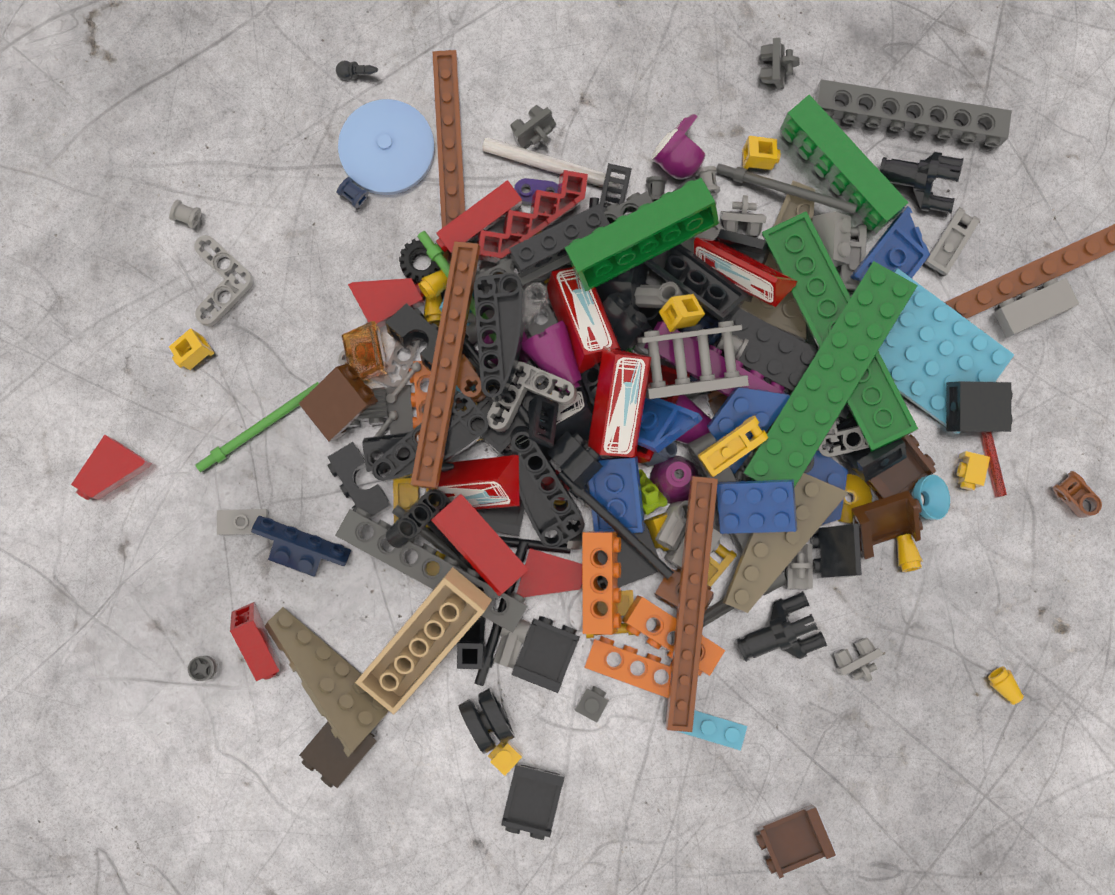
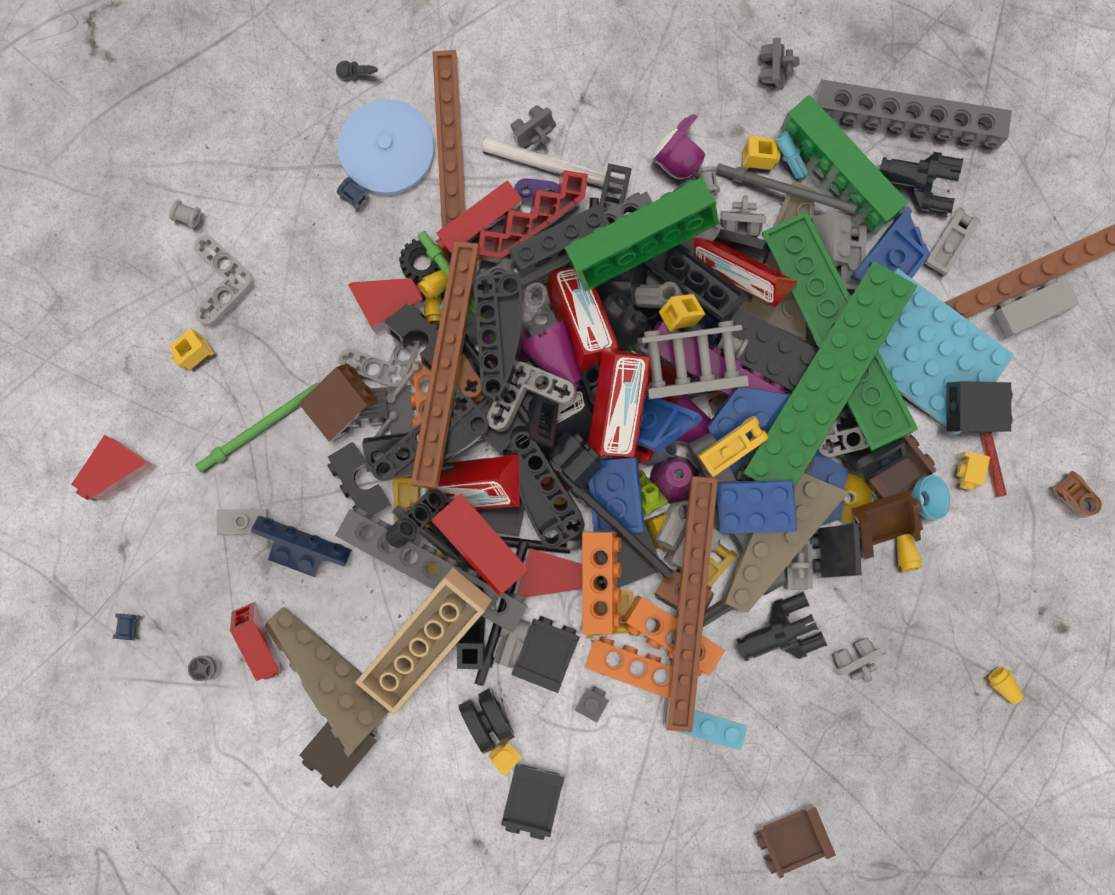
(125, 626): none -> dark blue bush
(365, 351): clear orange slope -> none
(656, 186): dark grey bush -> none
(791, 155): none -> medium azure axle

